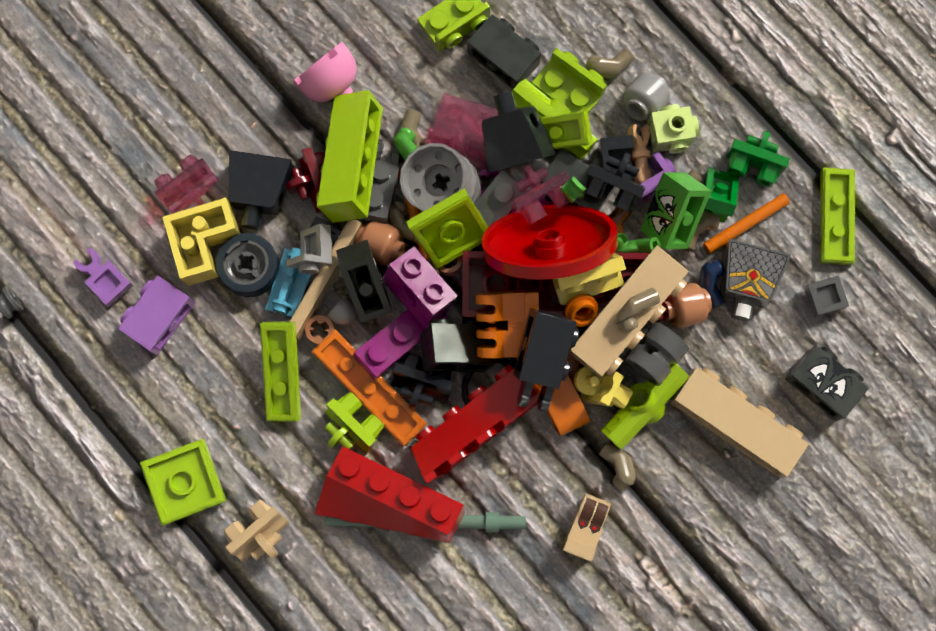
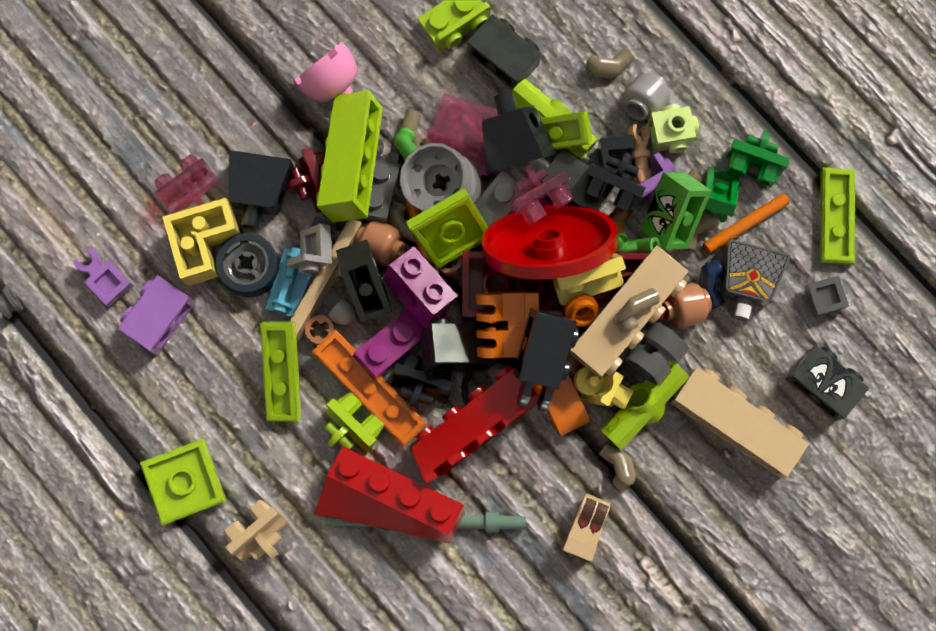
(570, 82): lime bracket -> none
(573, 189): bright green hand -> none

